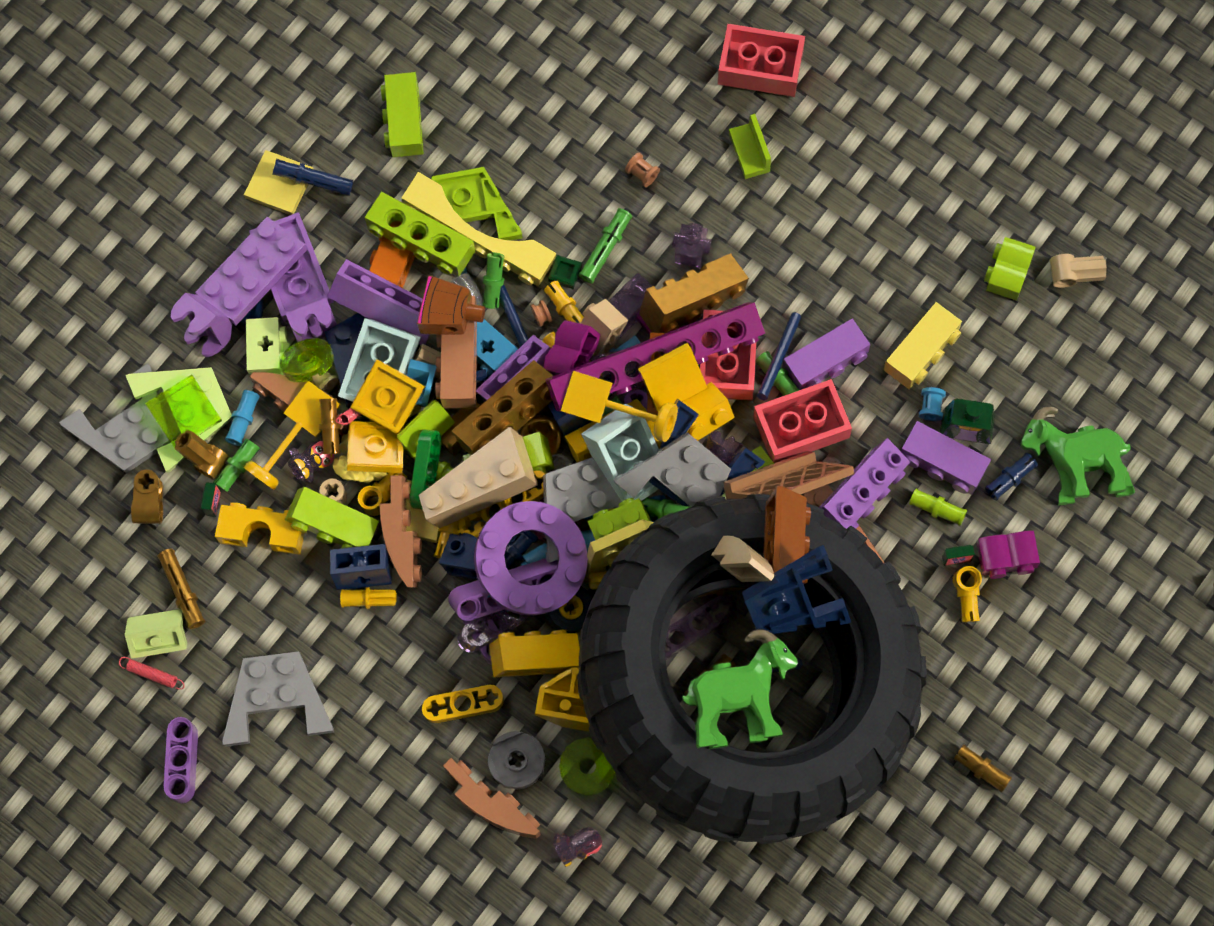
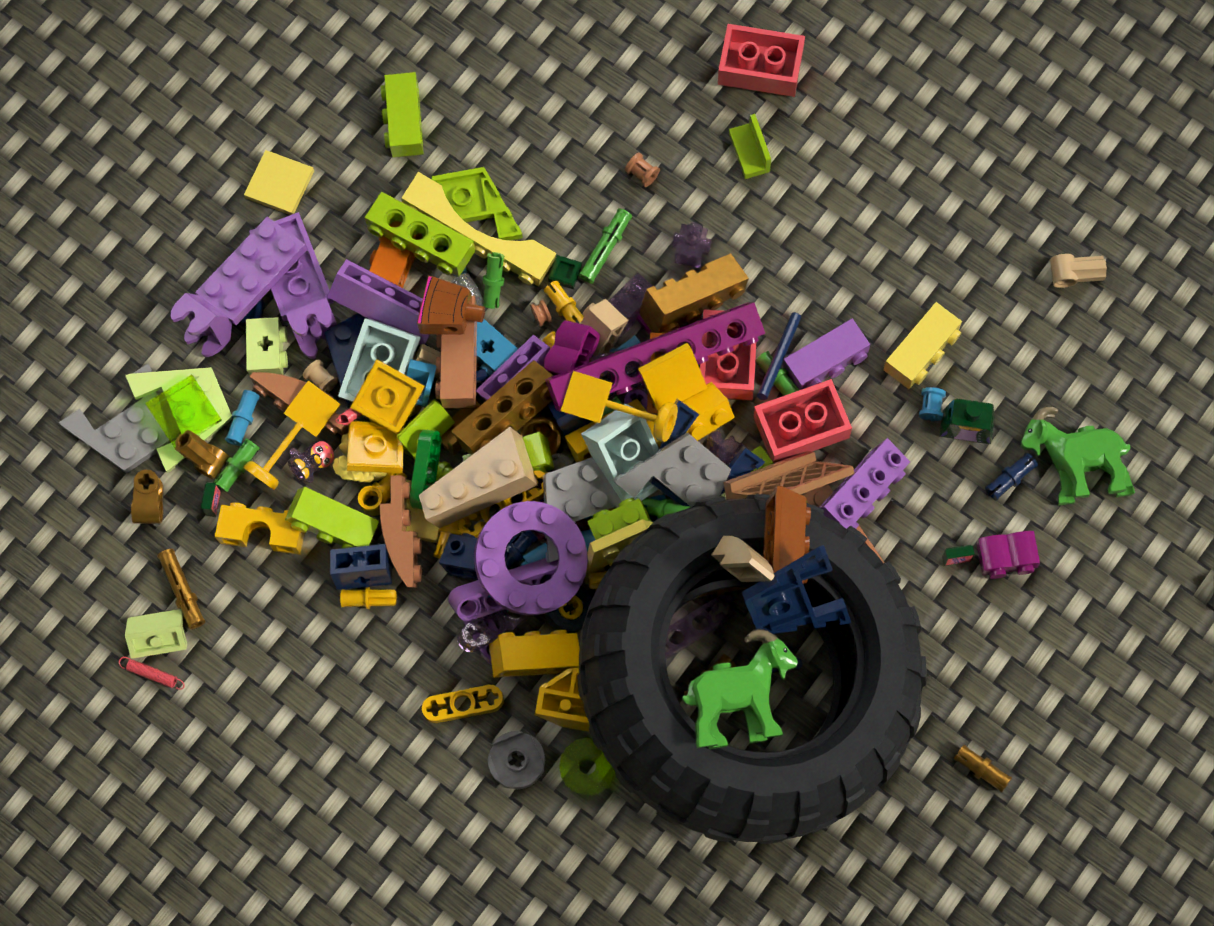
(175, 747): medium lavender beam -> none
(274, 685): light grey wing -> none
(293, 359): clear neon green tile -> none
(306, 175): dark blue pin -> none
(329, 426): pearl gold pin -> none
(334, 486): tan bush -> none
(499, 810): nougat slope -> none
(512, 316): dark blue bar -> none
(580, 845): animal -> none
(938, 507): lime pin -> none
(945, 458): medium lavender brick -> none
(968, 595): yellow pin -> none
(1010, 268): lime brick -> none

